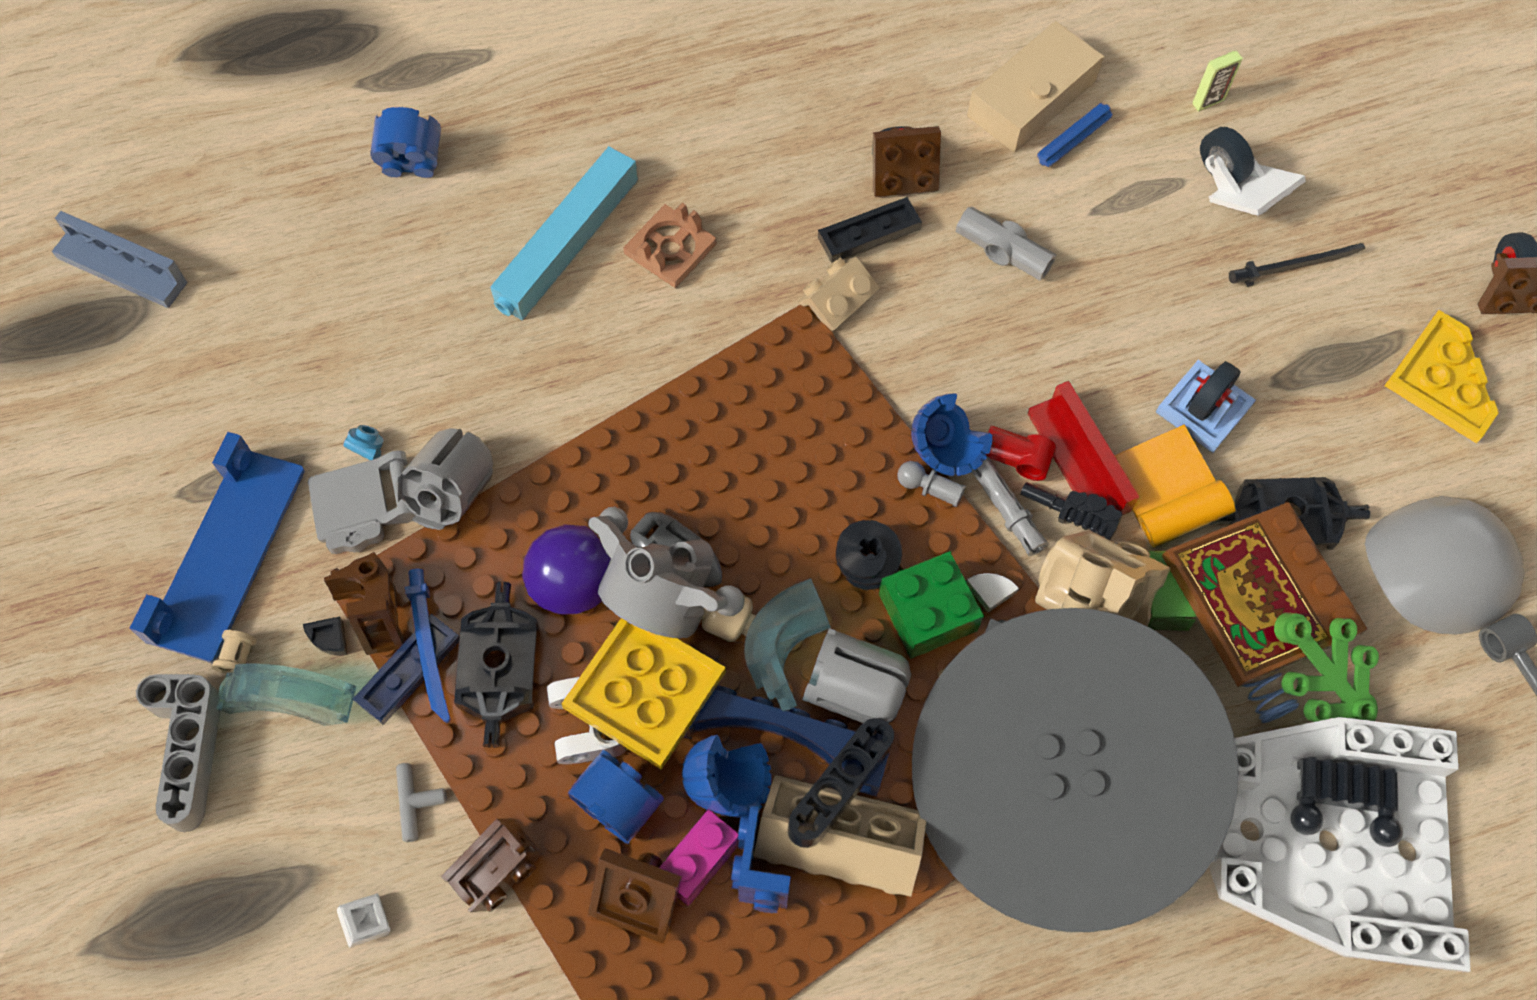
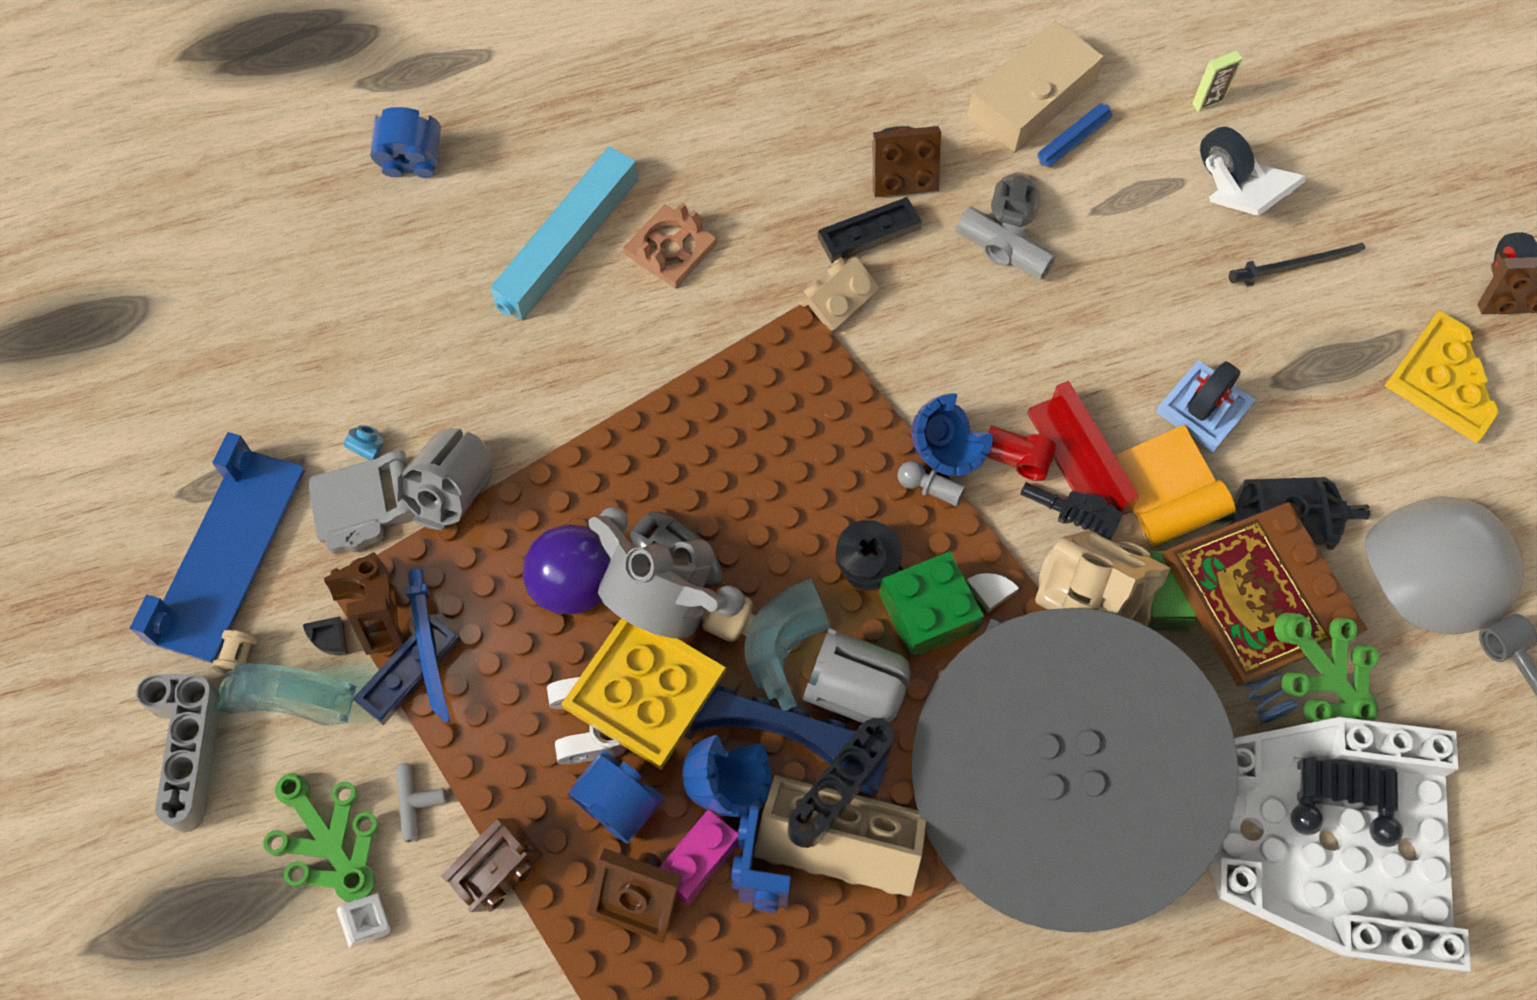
(118, 261): sand blue fence -> none
(327, 841): none -> bright green plant
(503, 690): black plate -> none
(1012, 511): light grey pin -> none
(1015, 199): none -> dark grey piece

